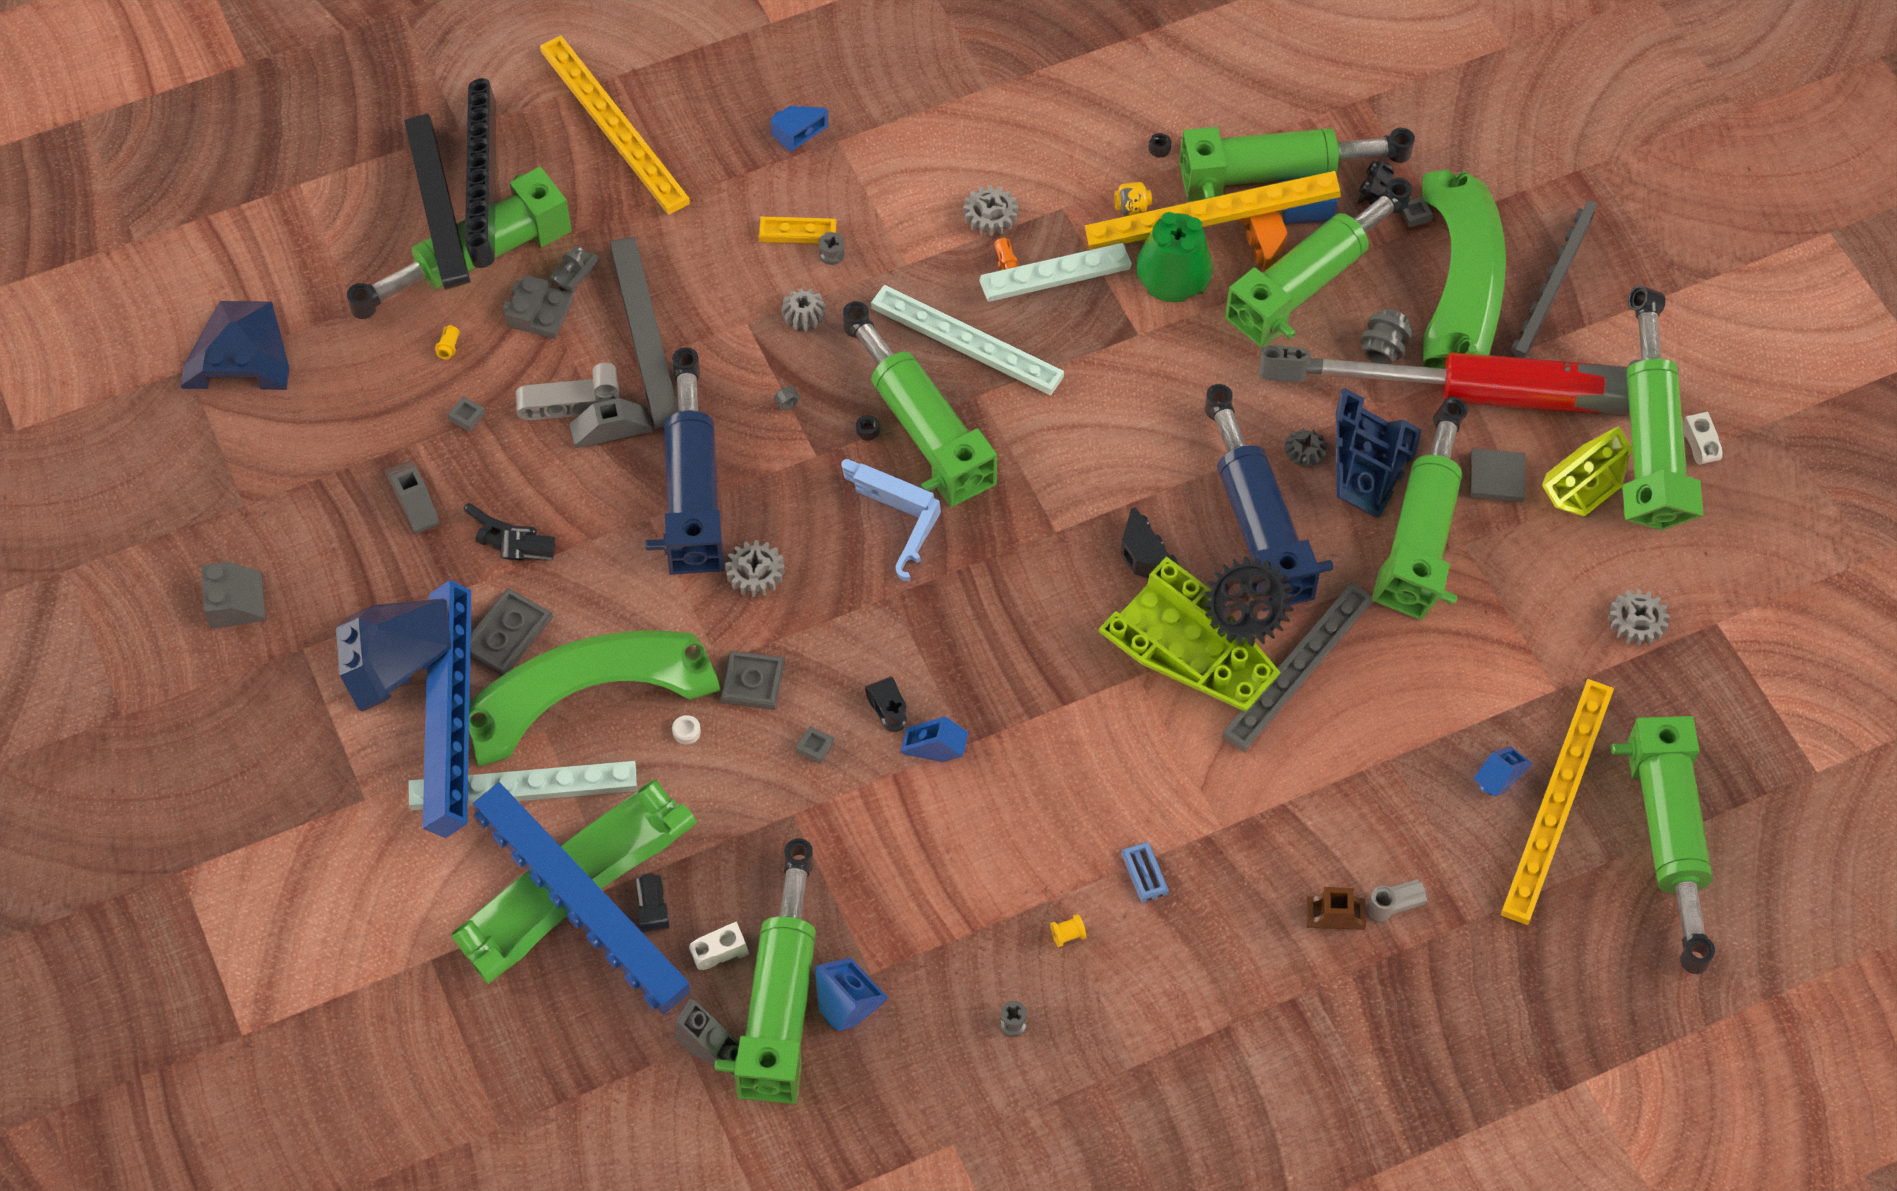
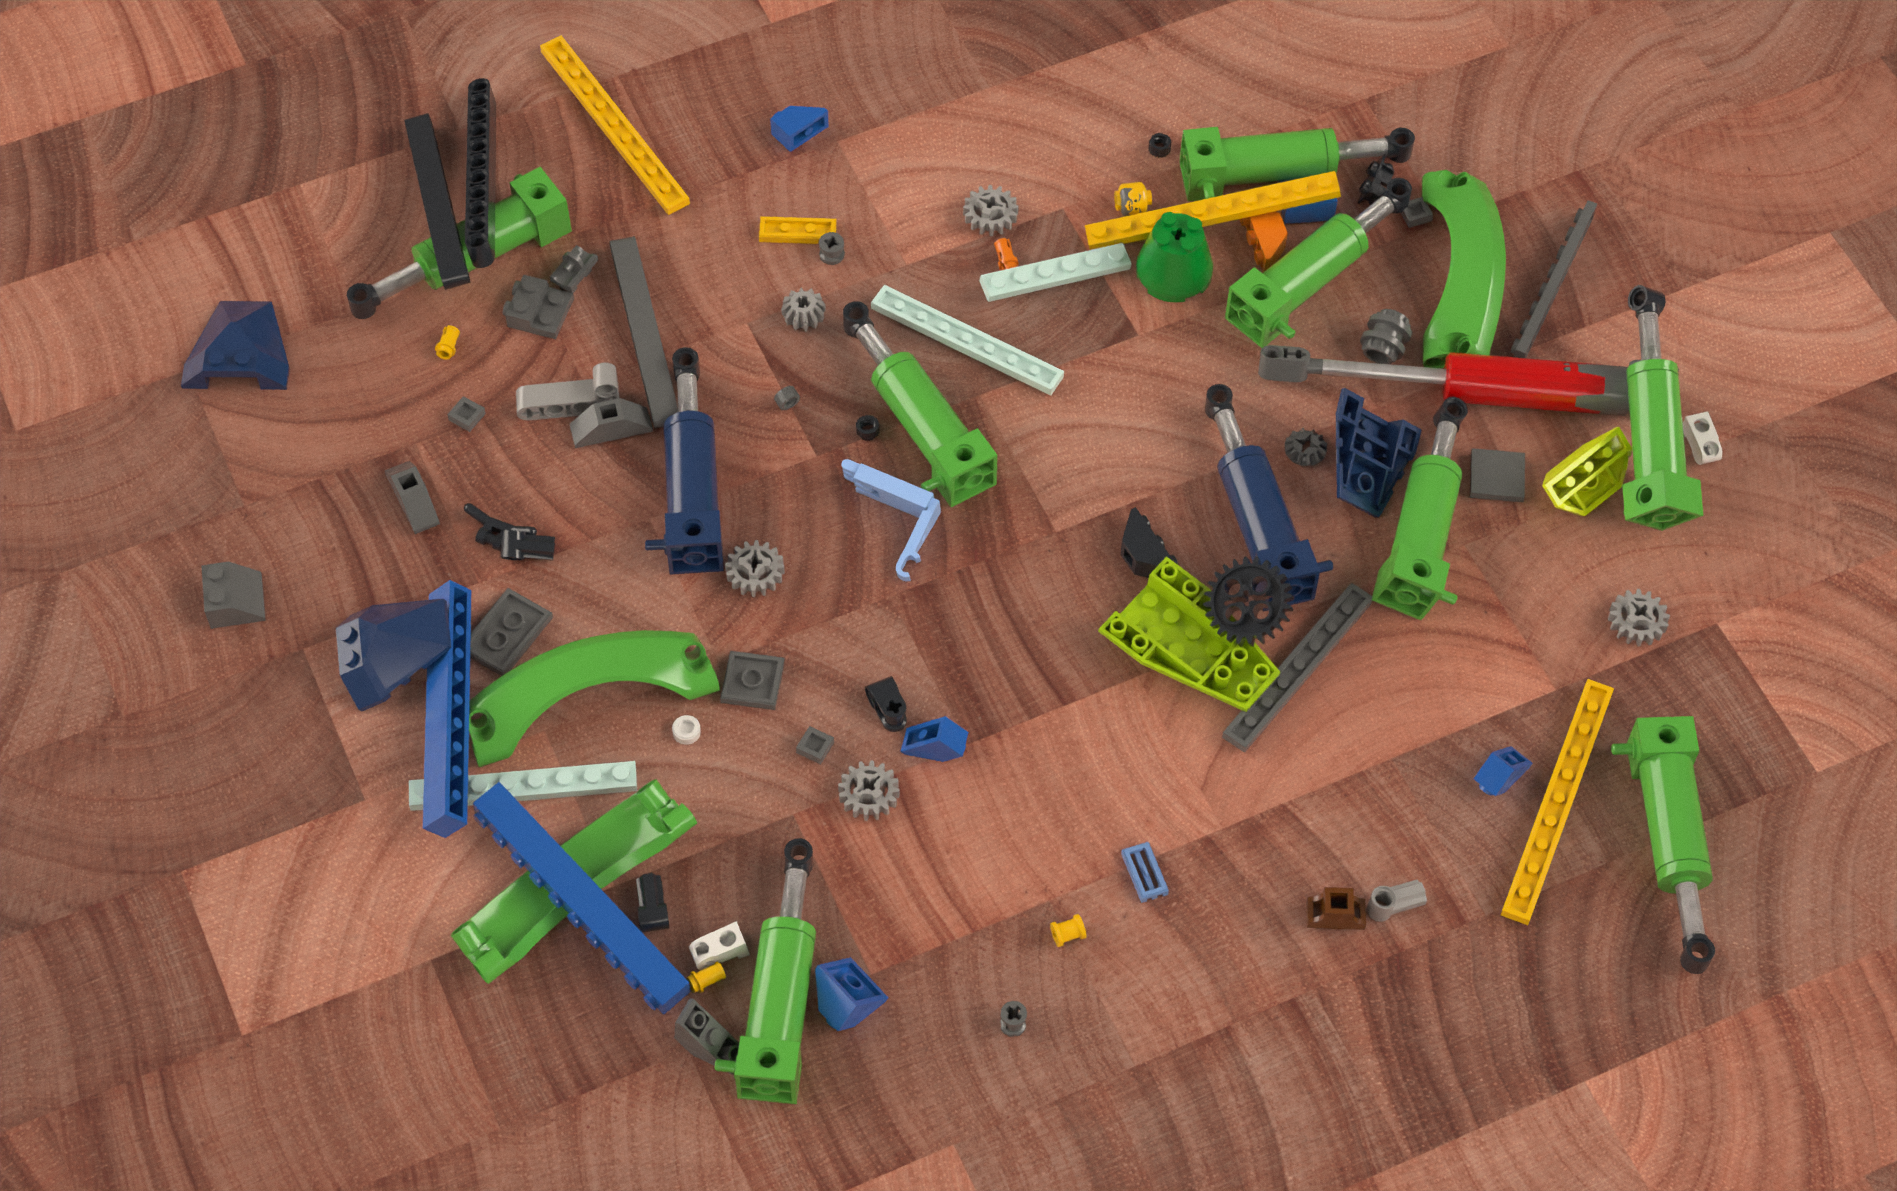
(706, 977): none -> yellow pin
(868, 790): none -> light grey gear

